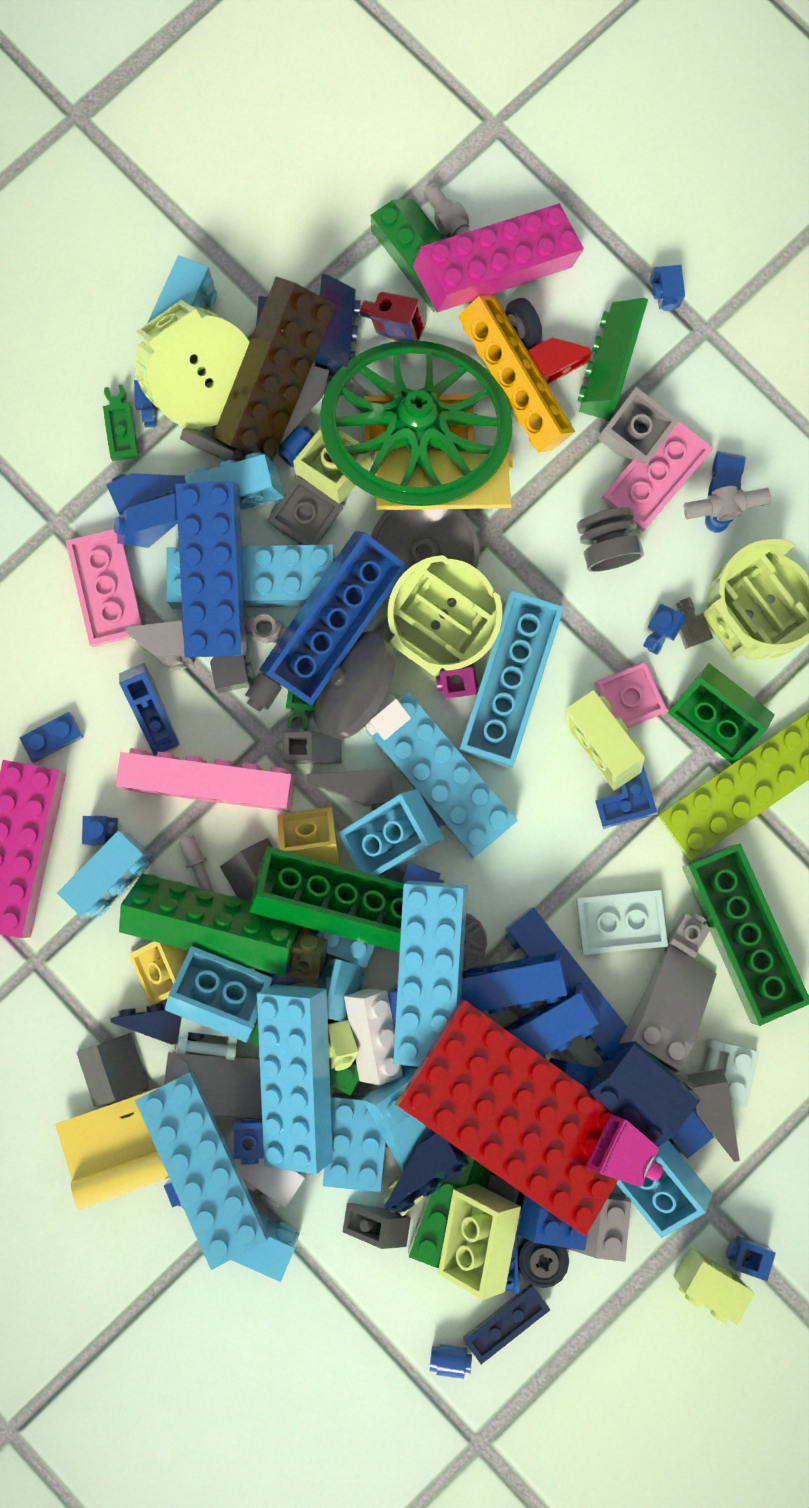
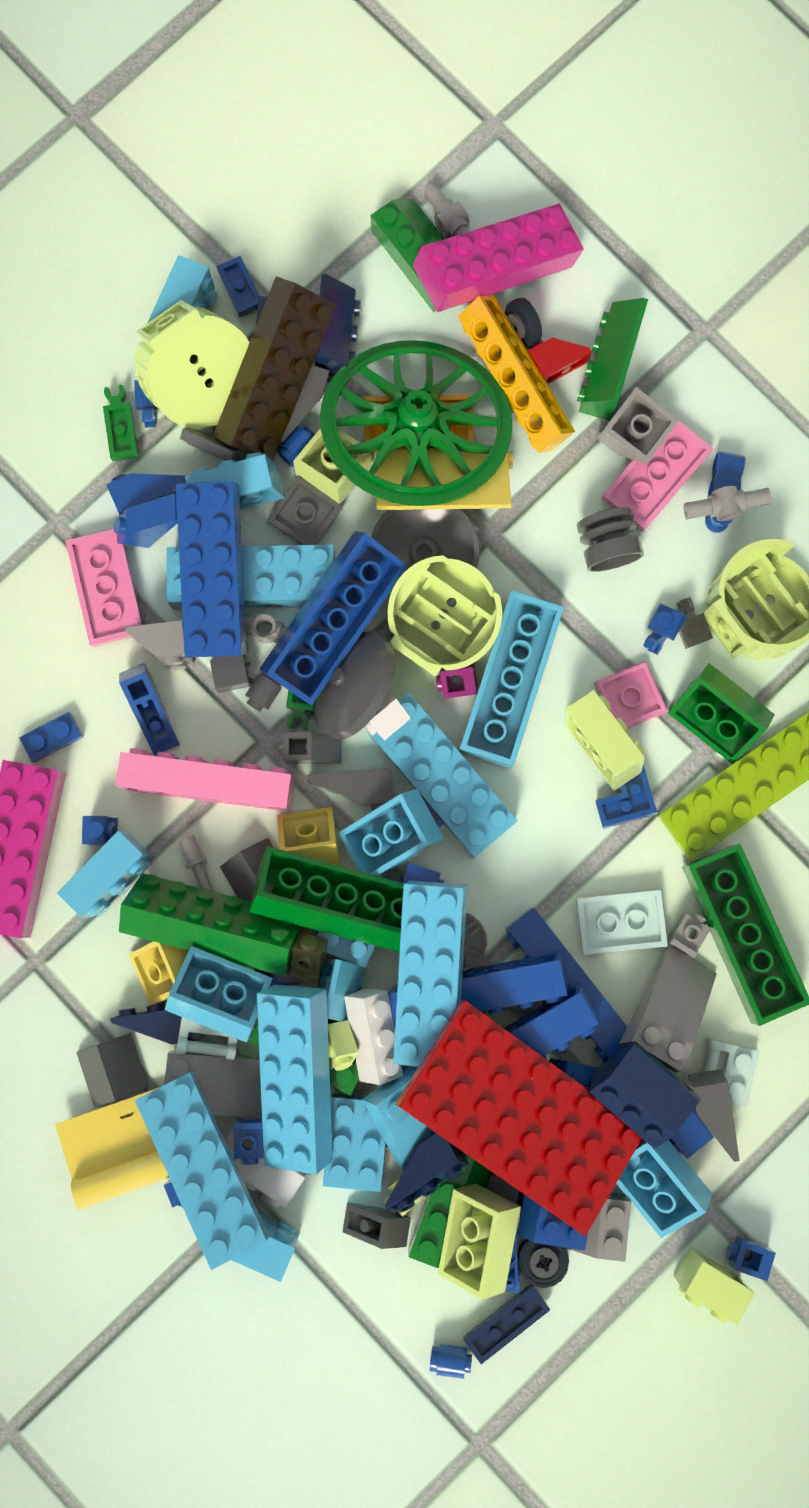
(239, 285): none -> blue plate
(395, 316): dark red torso -> none
(625, 1153): dark pink torso -> none
(668, 286): blue brick -> none

